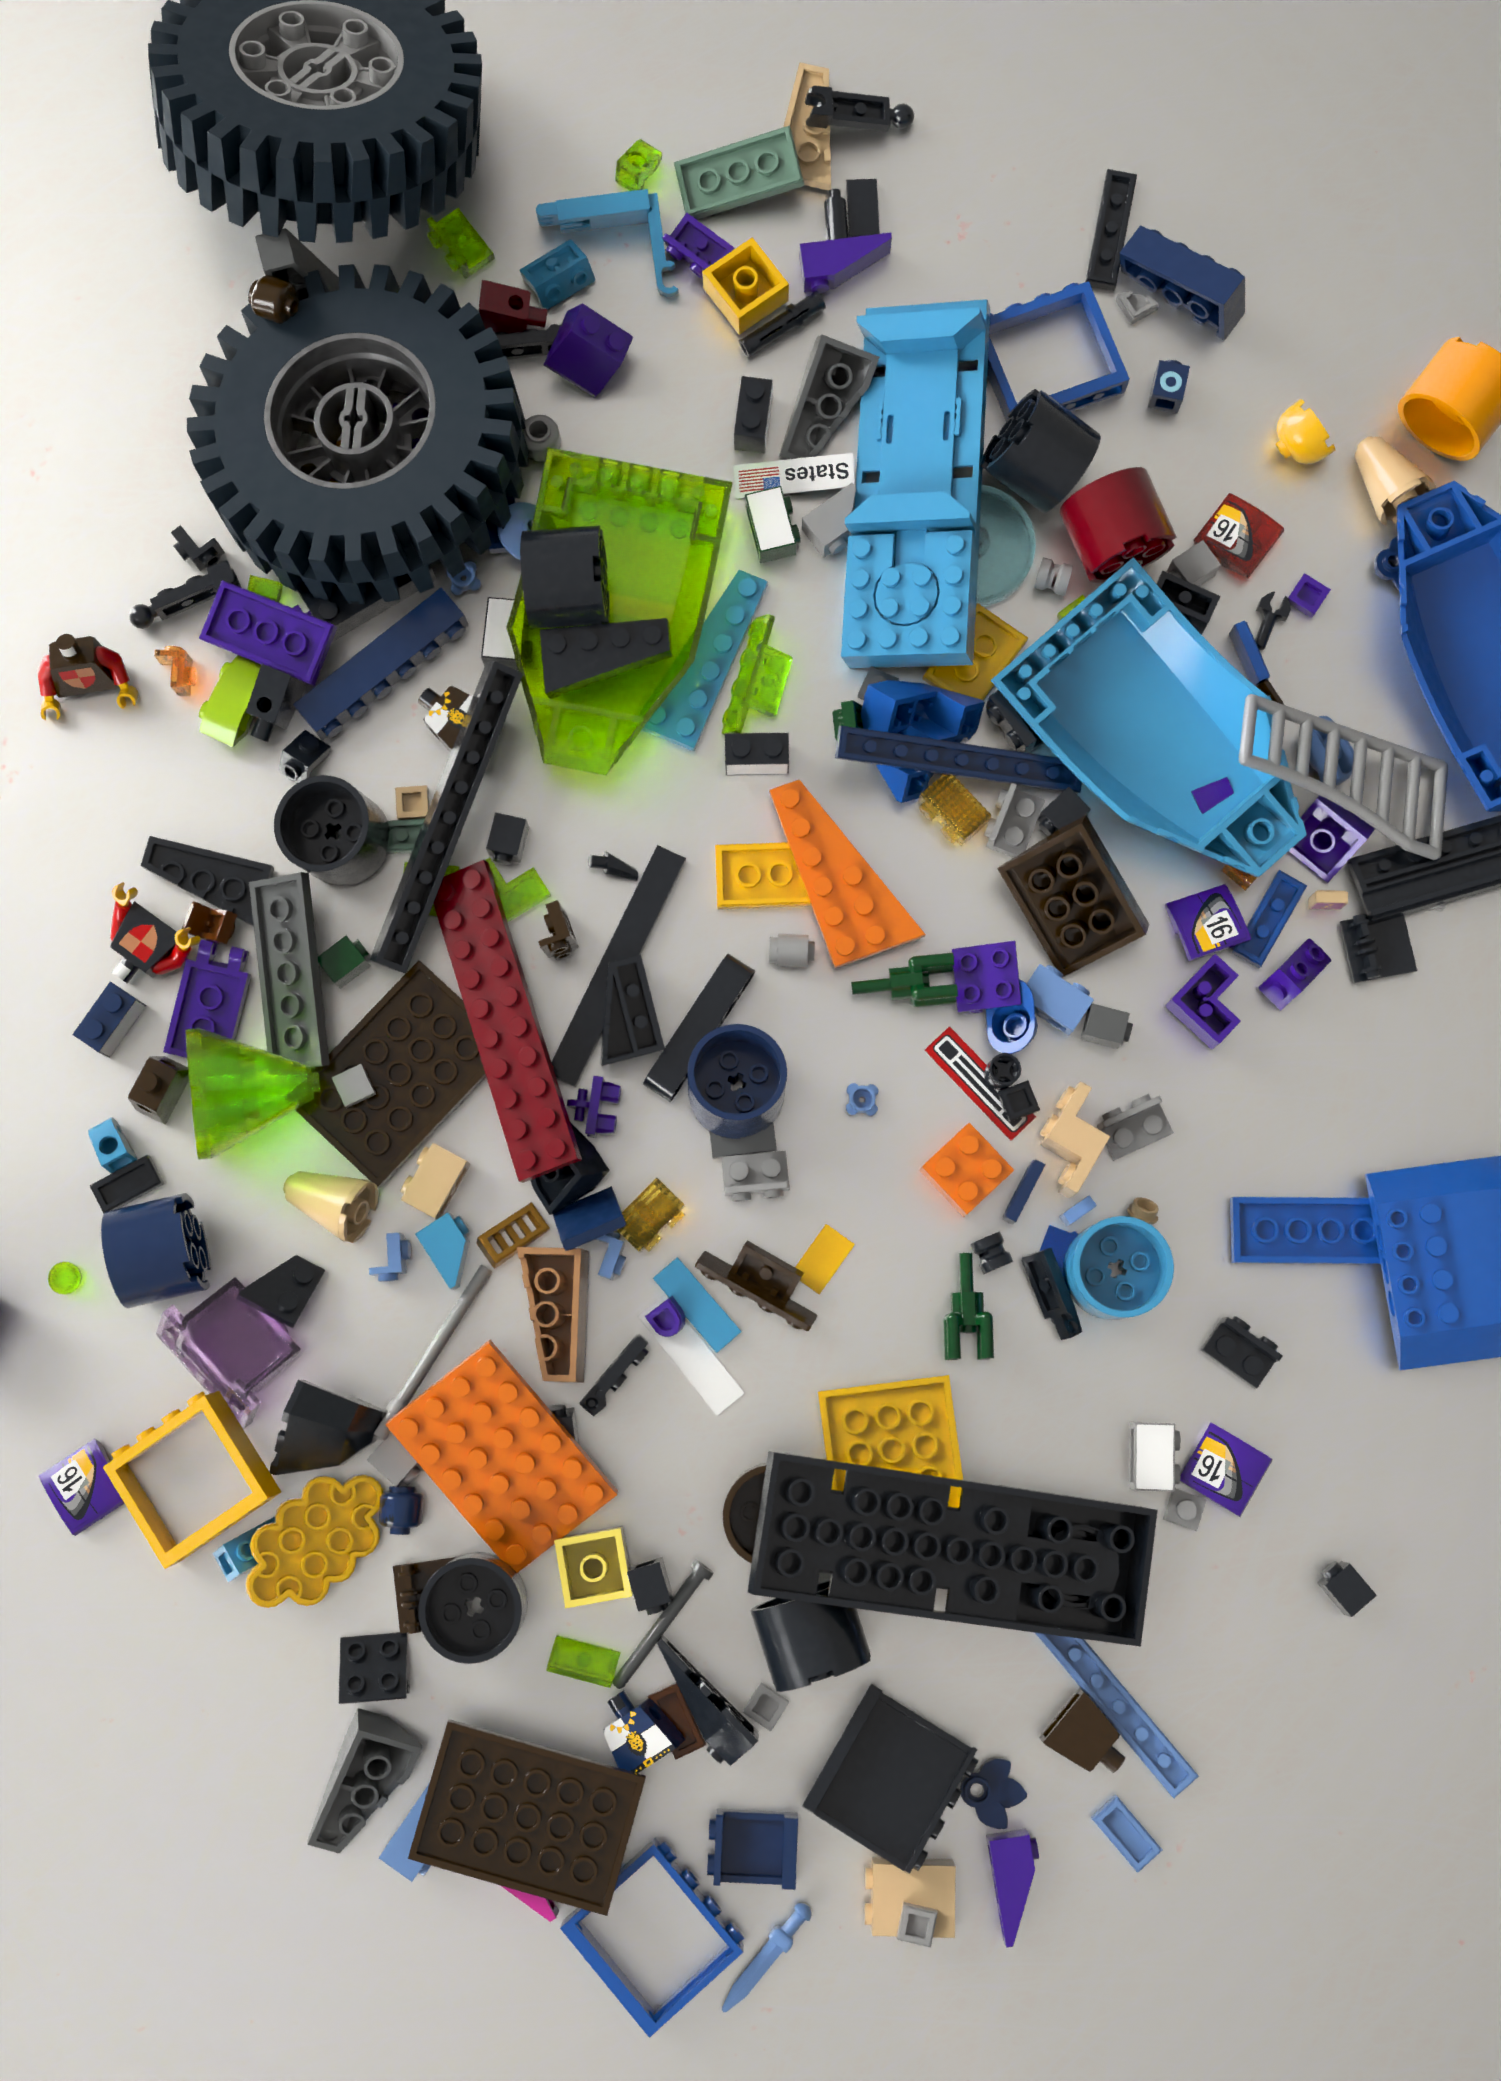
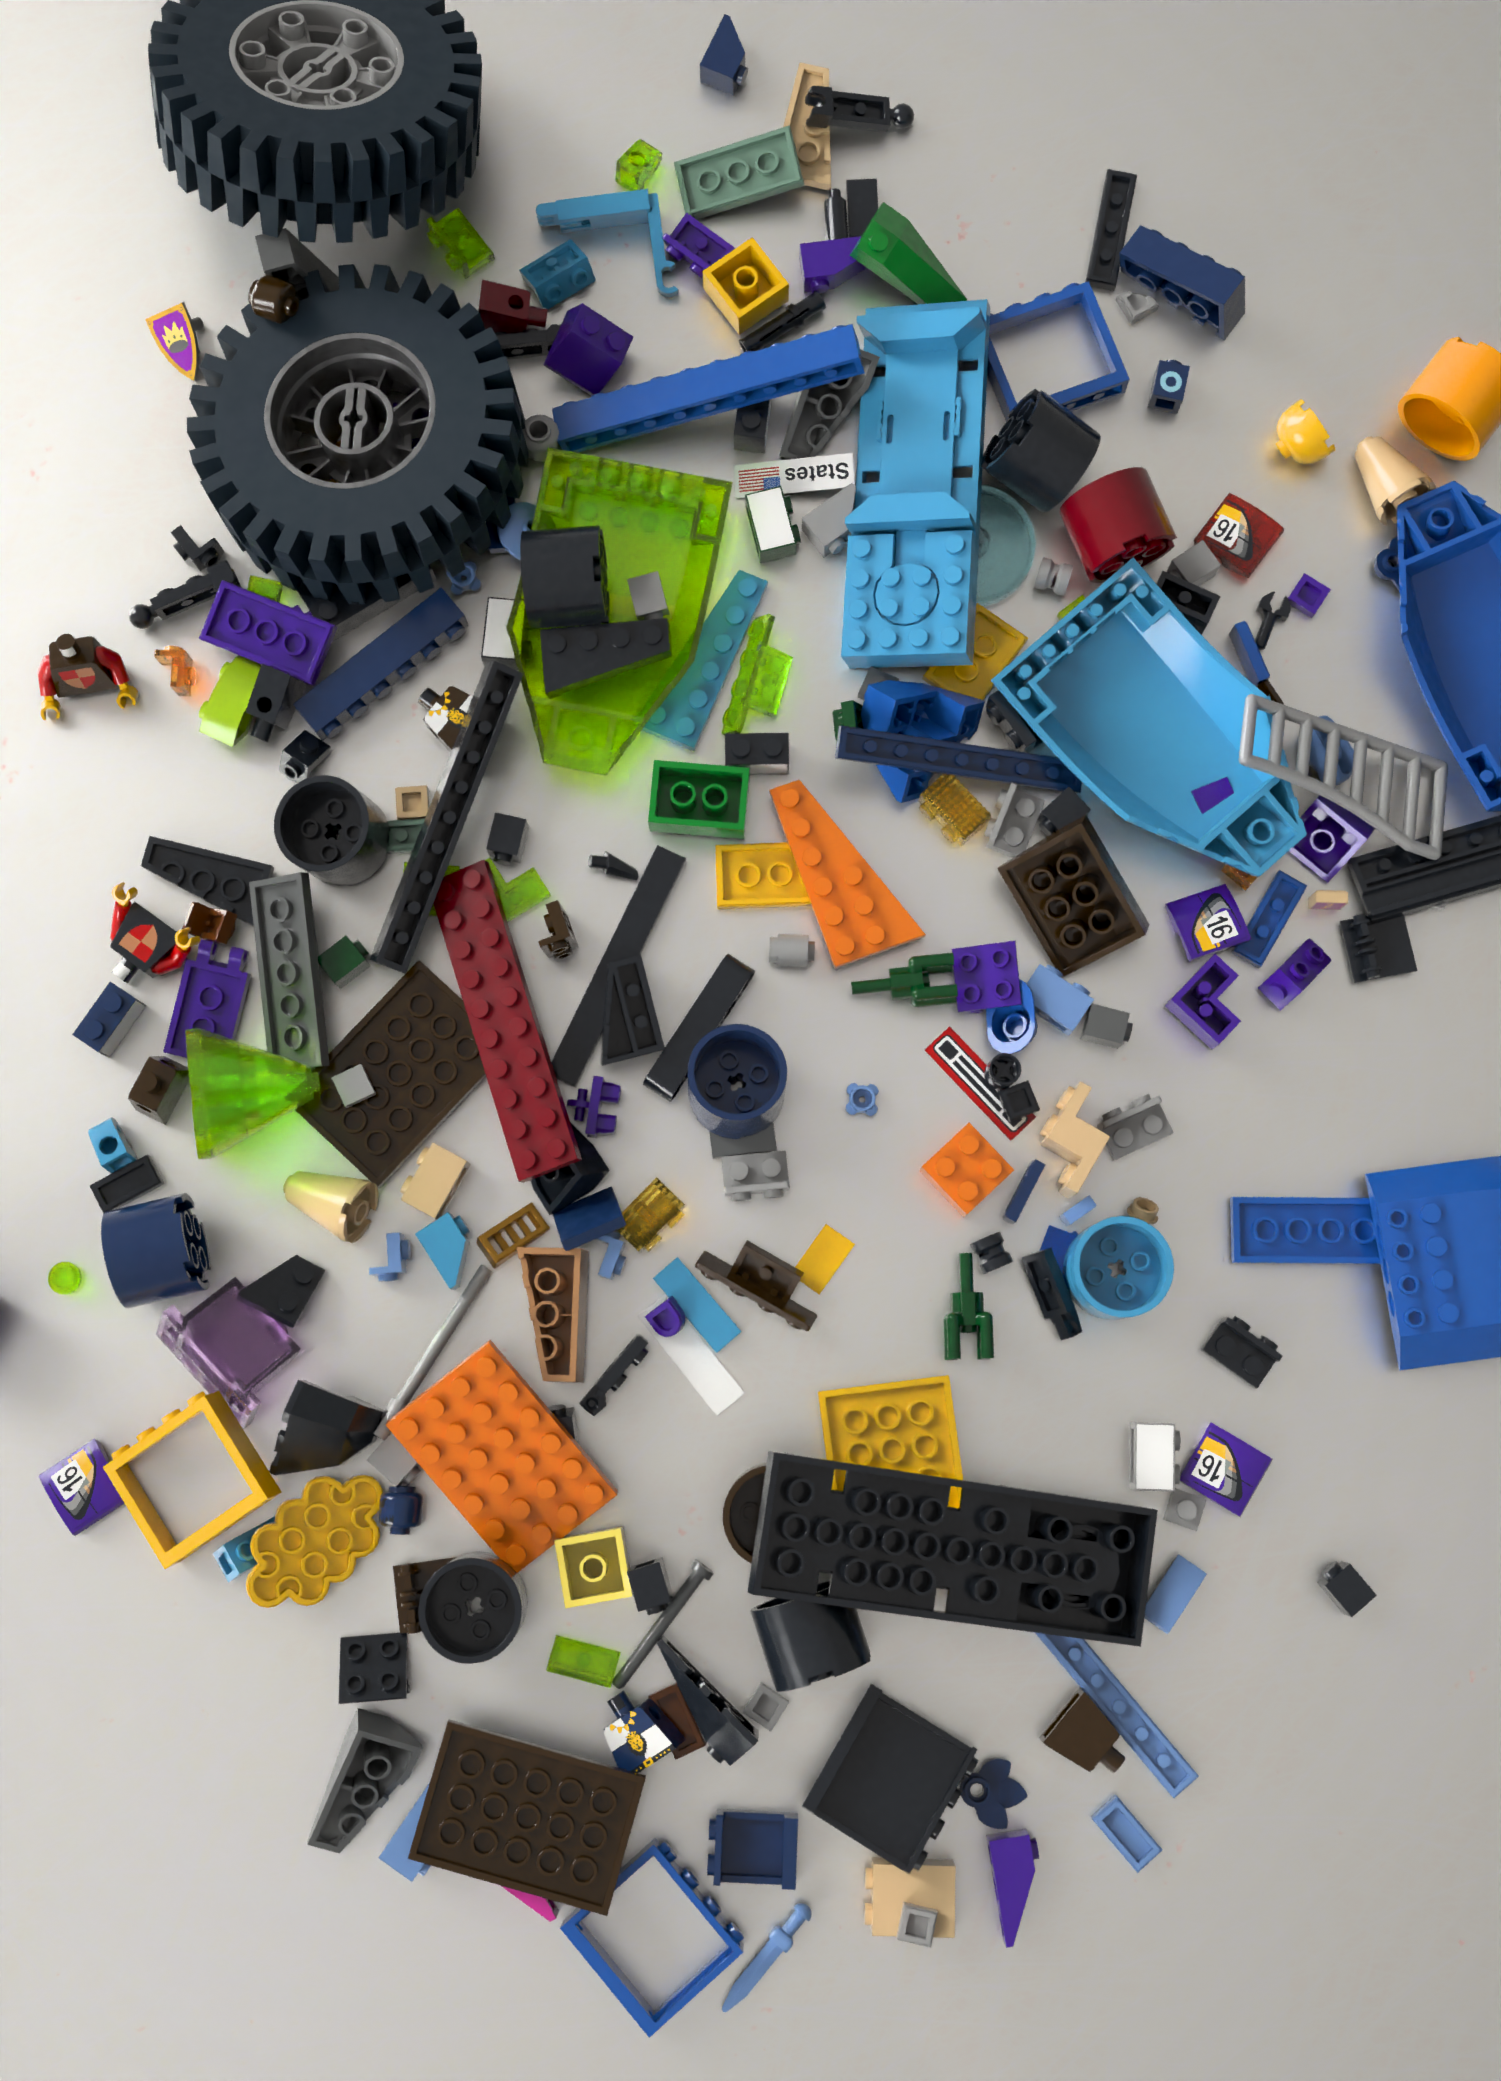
(177, 338): none -> shield
(648, 596): none -> light grey brick
(699, 799): none -> green brick
(709, 389): none -> blue brick
(724, 59): none -> dark blue slope
(904, 260): none -> green wedge
(1173, 1593): none -> medium blue slope

